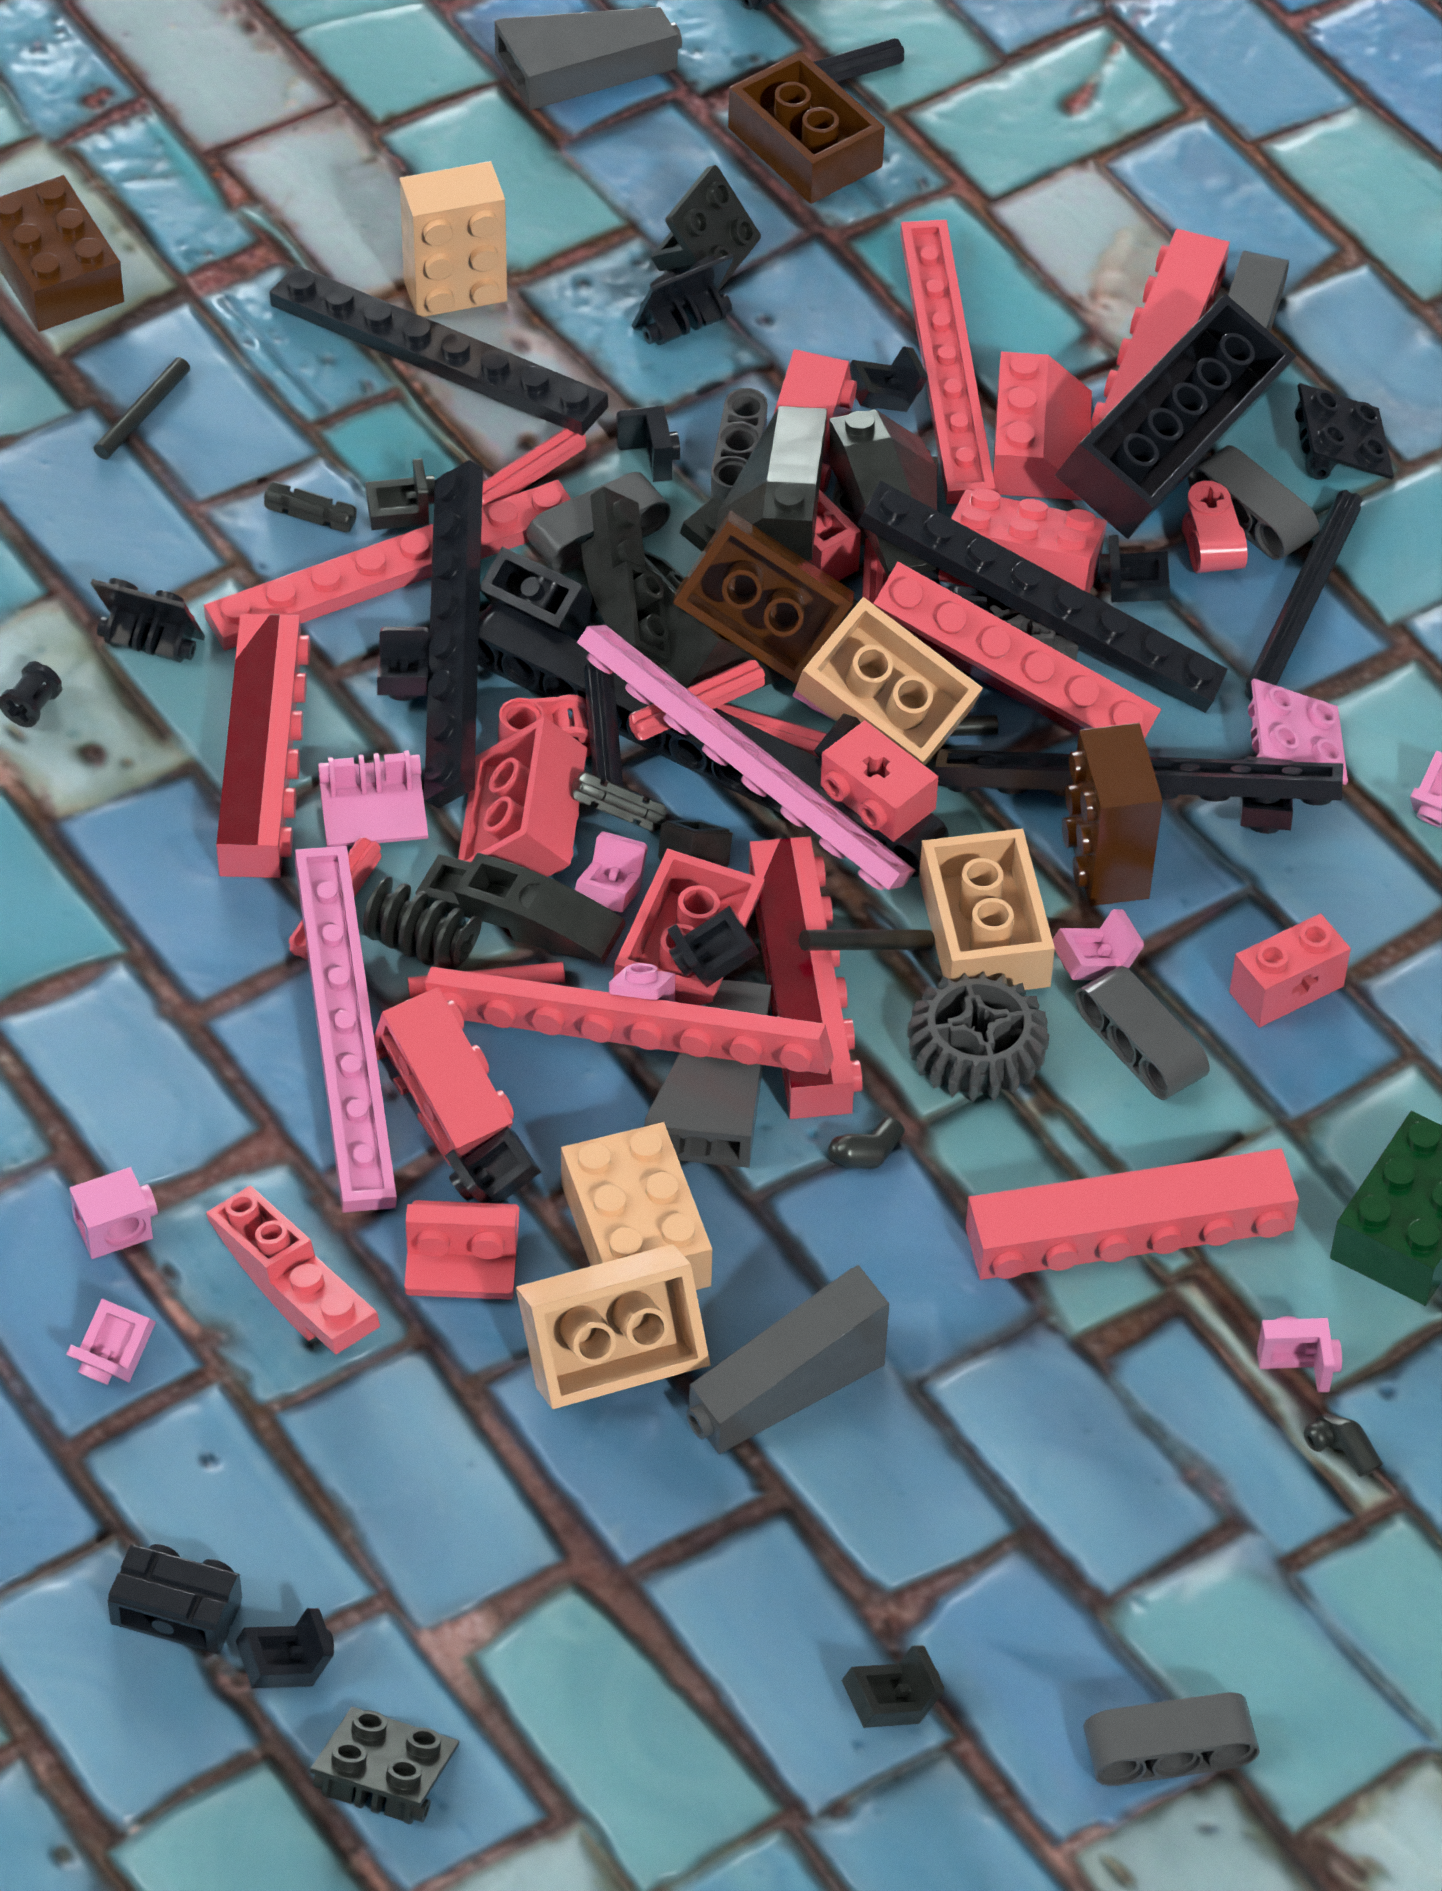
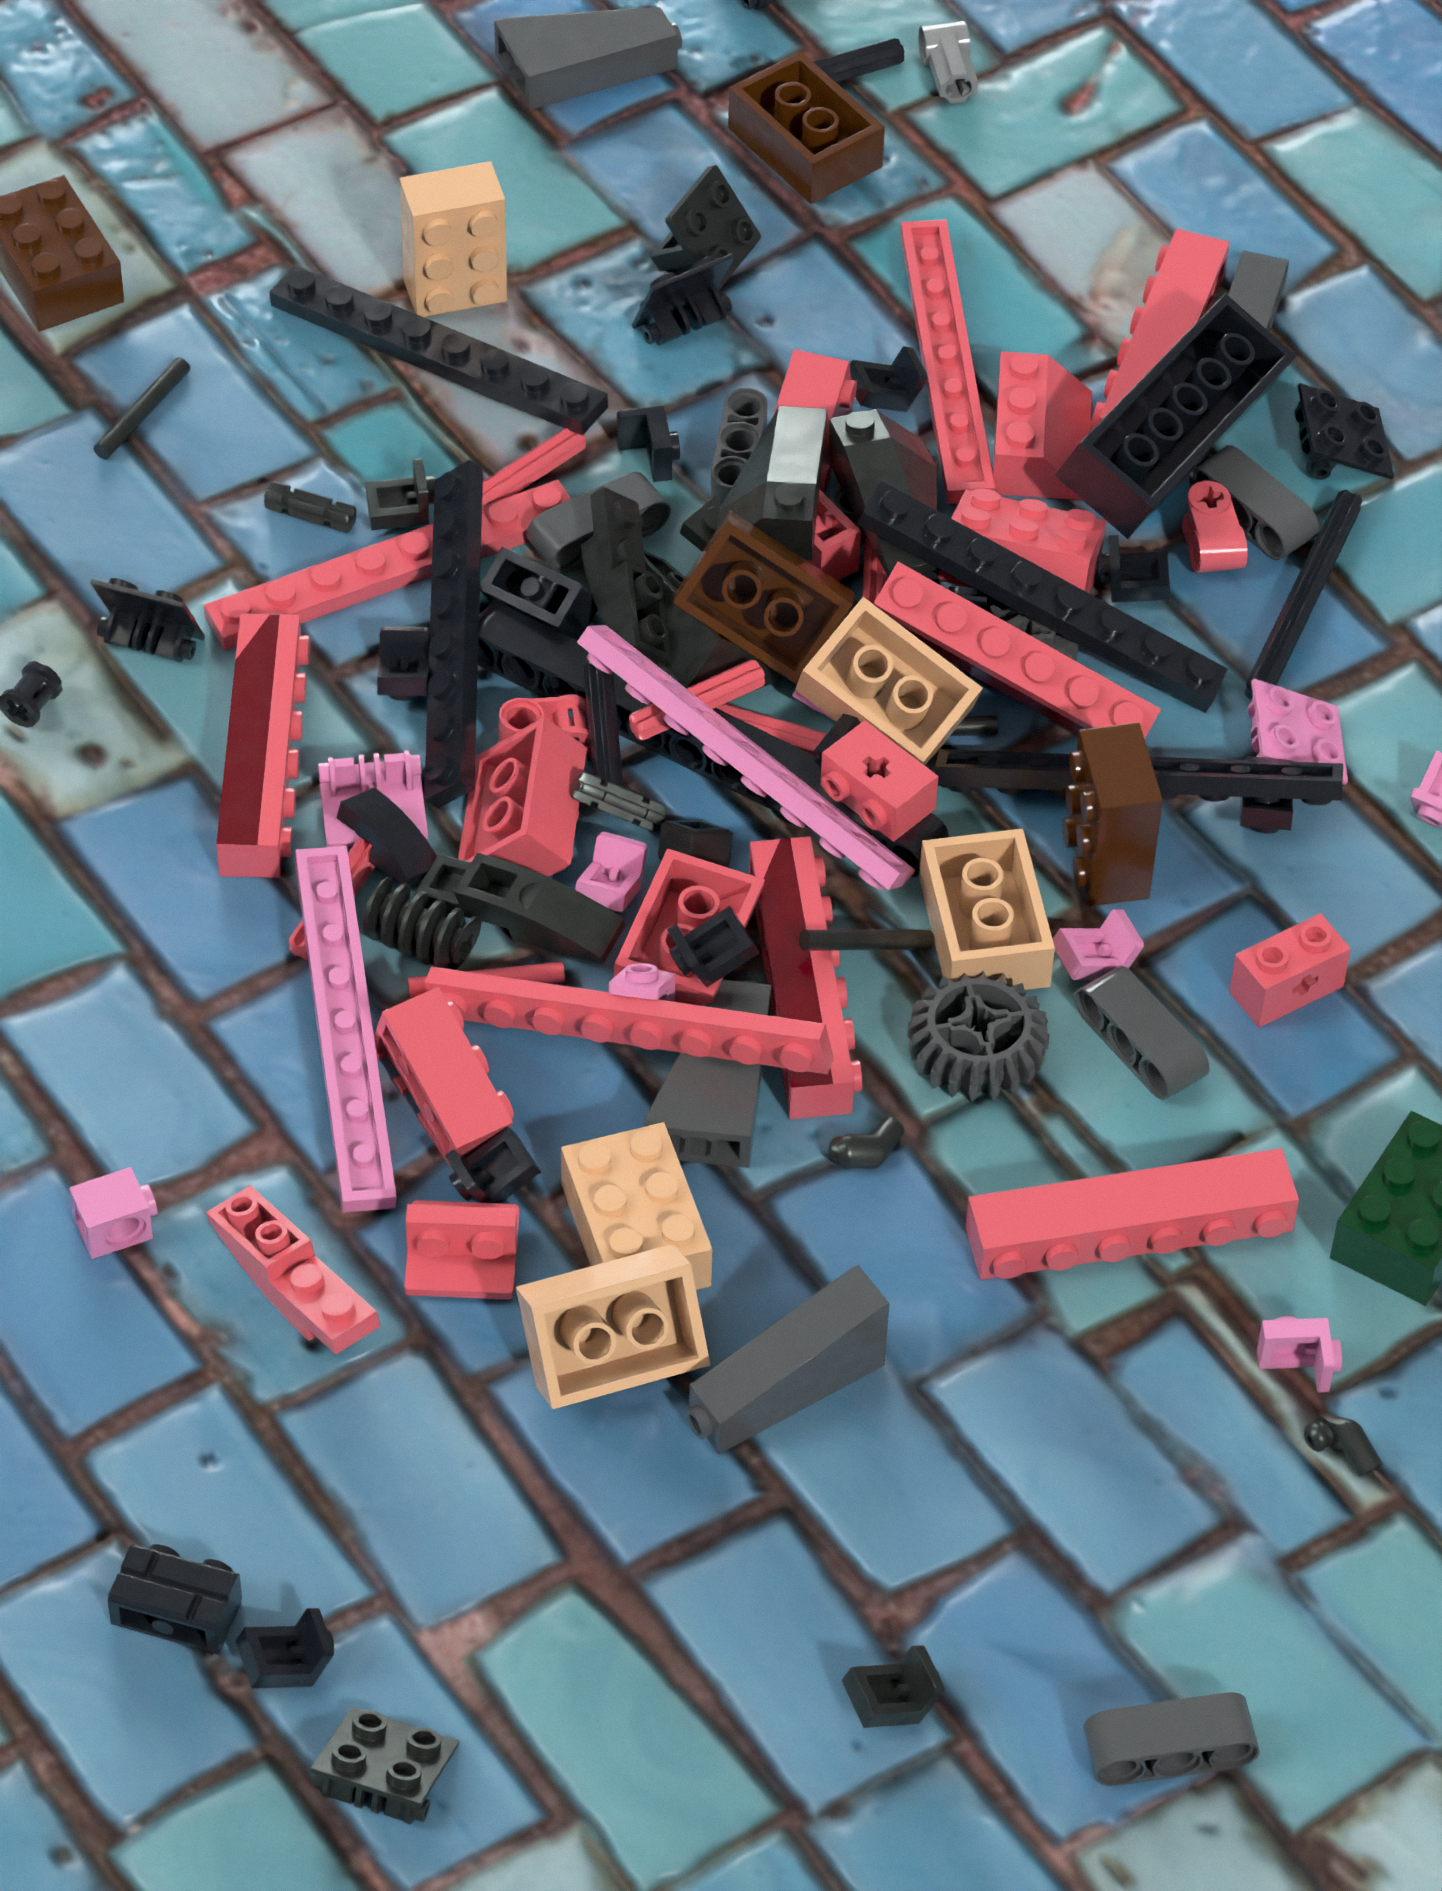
(112, 1343): bright pink bracket -> none
(397, 842): none -> black slope
(947, 52): none -> light grey piece

